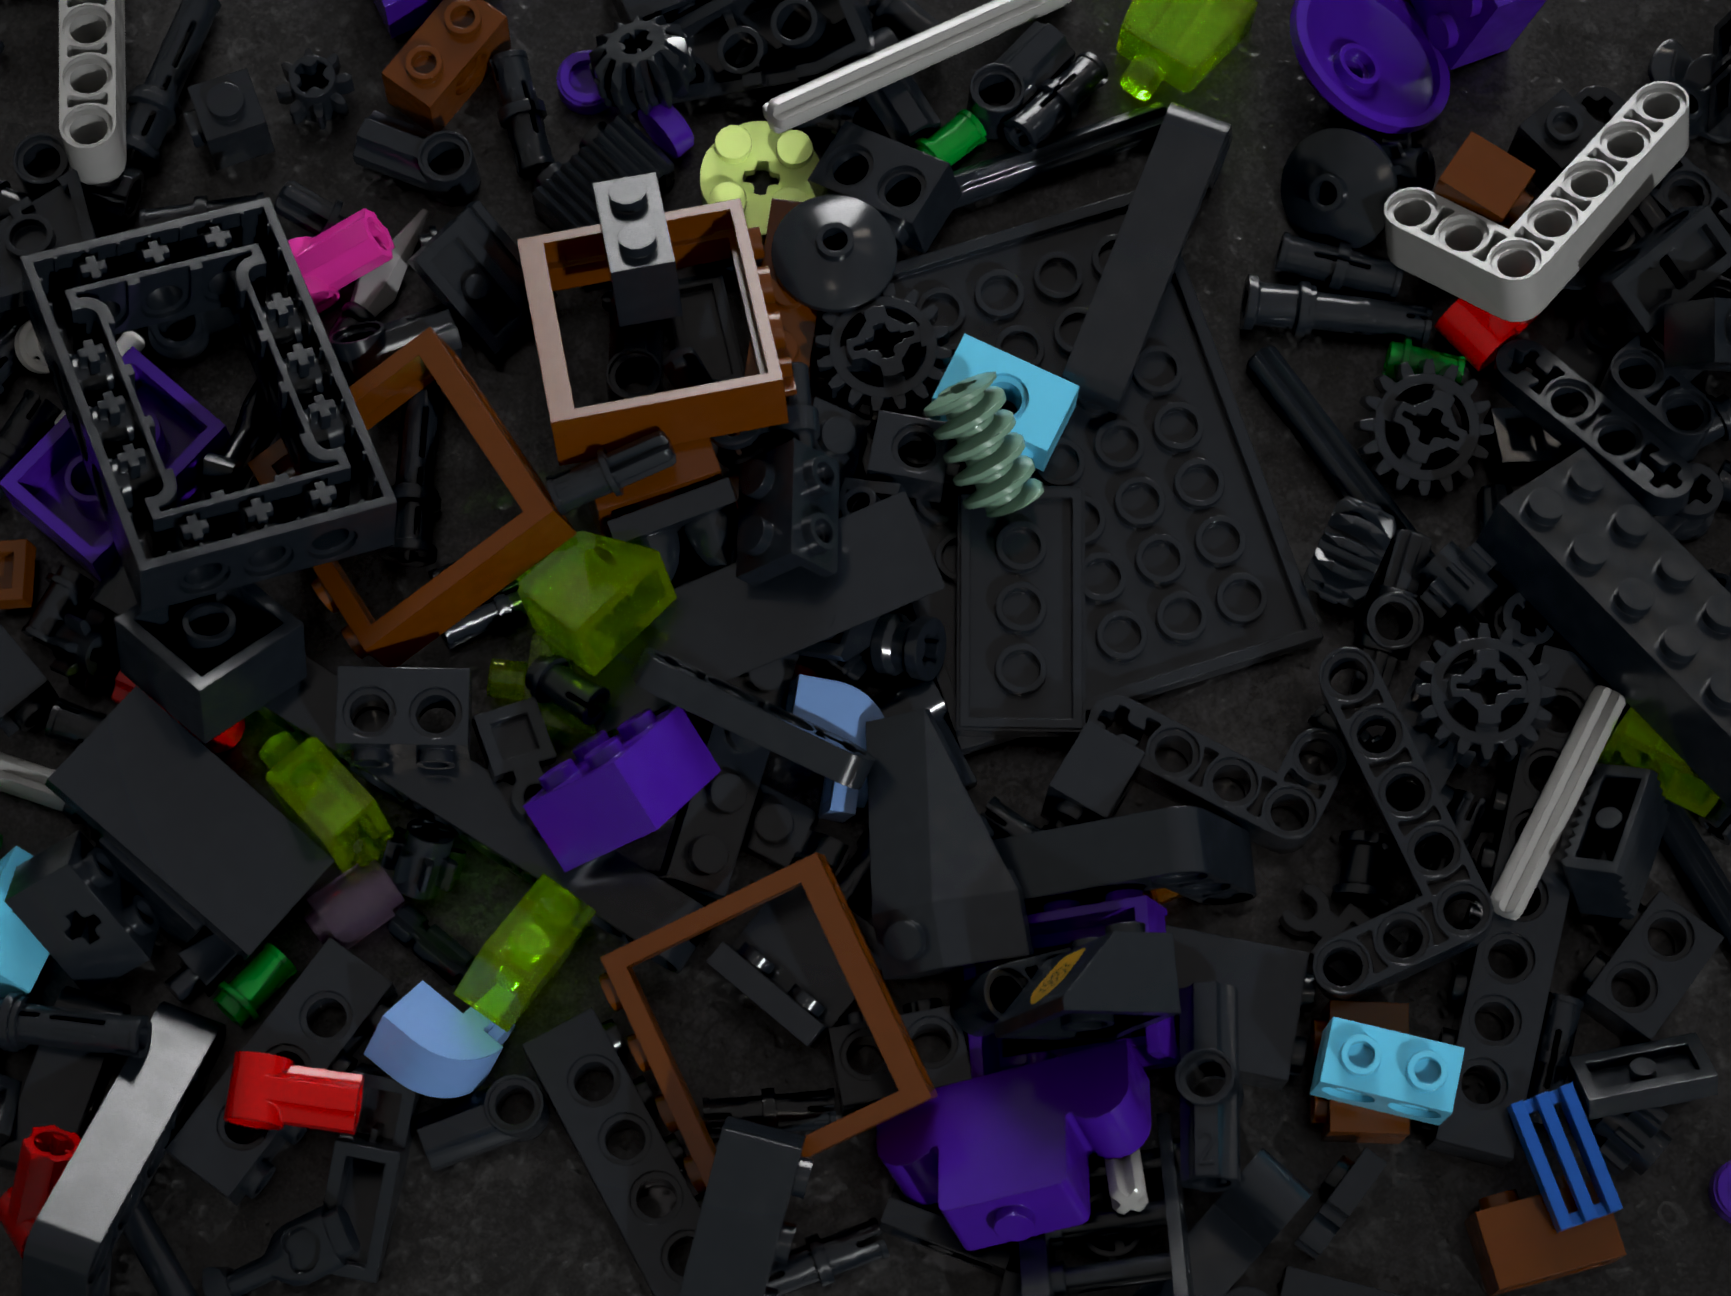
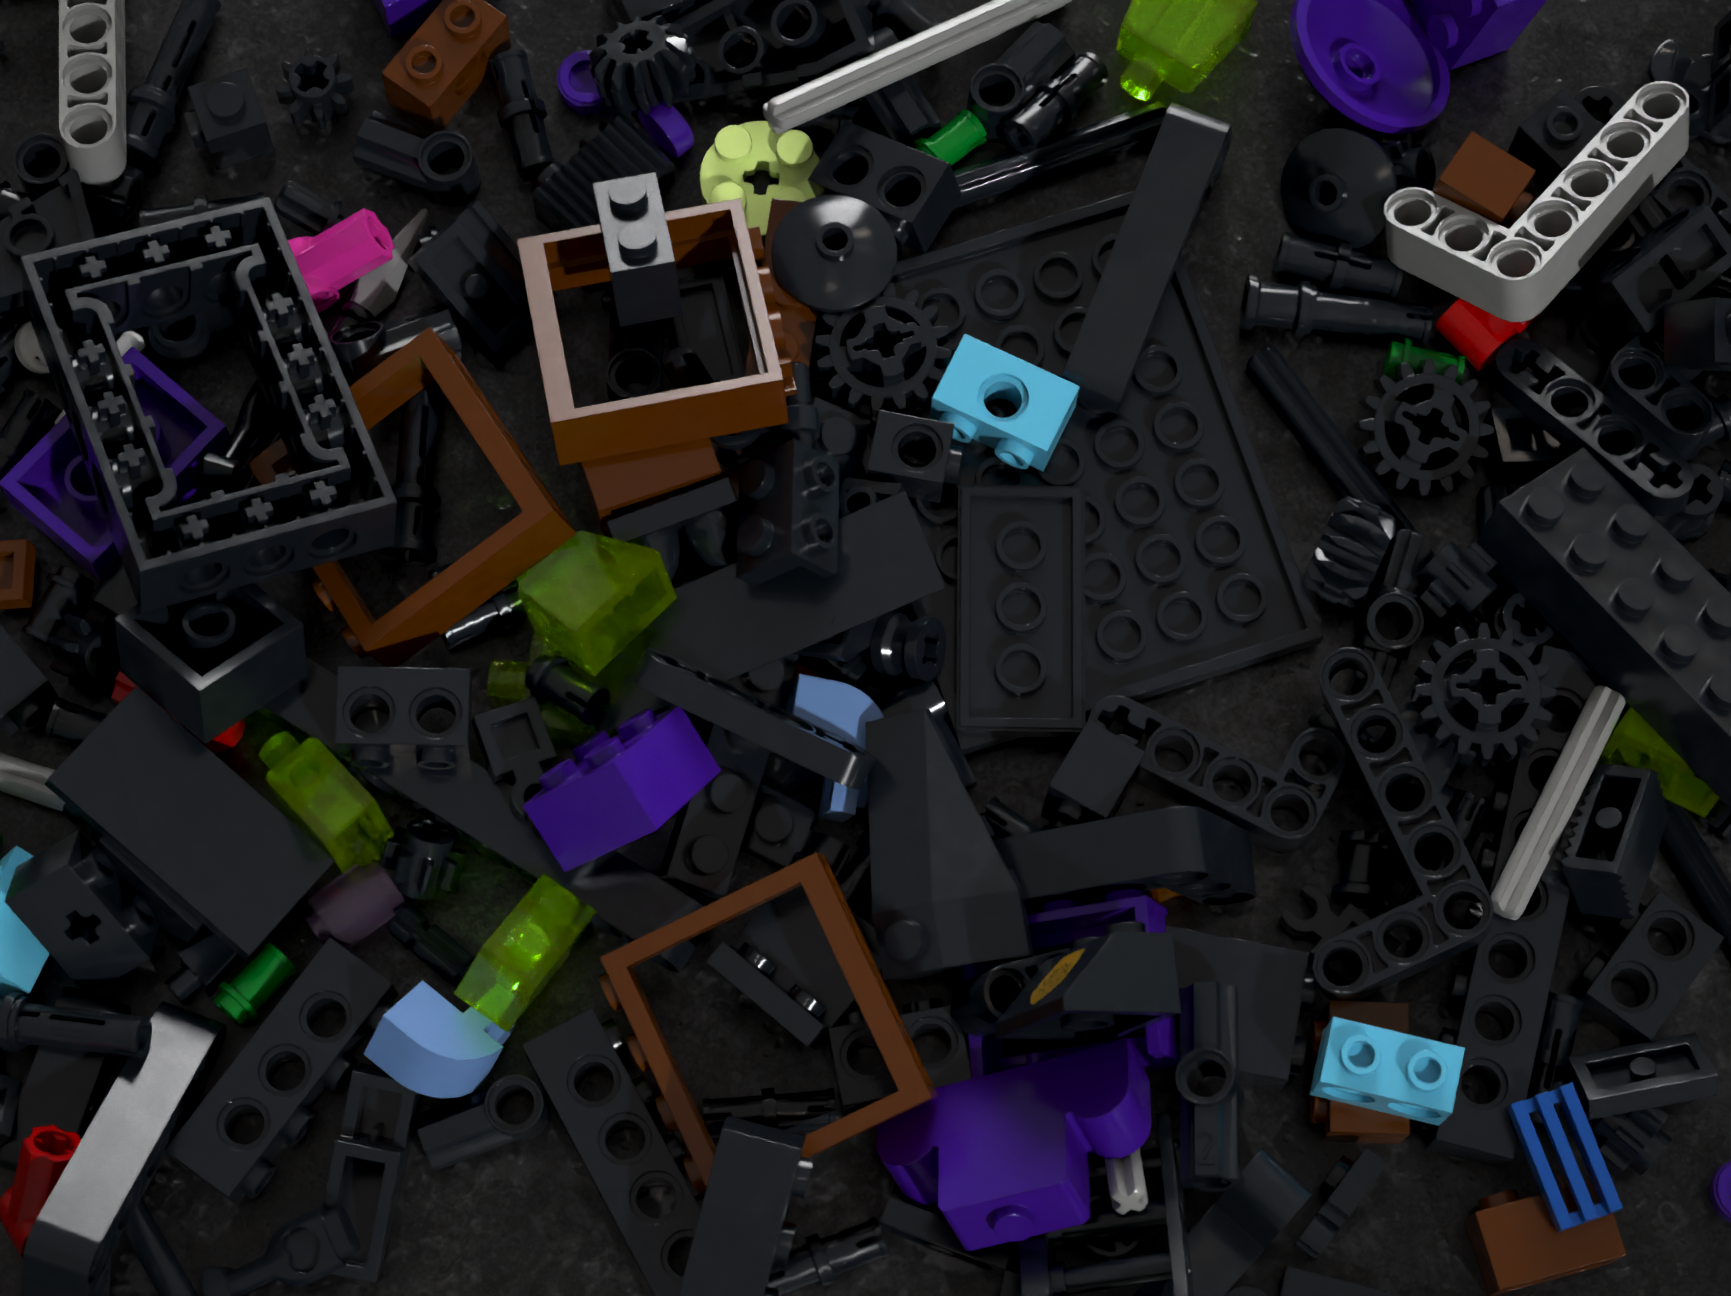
(274, 1092): red piece -> none
(610, 471): black axle -> none
(985, 446): sand green piece -> none

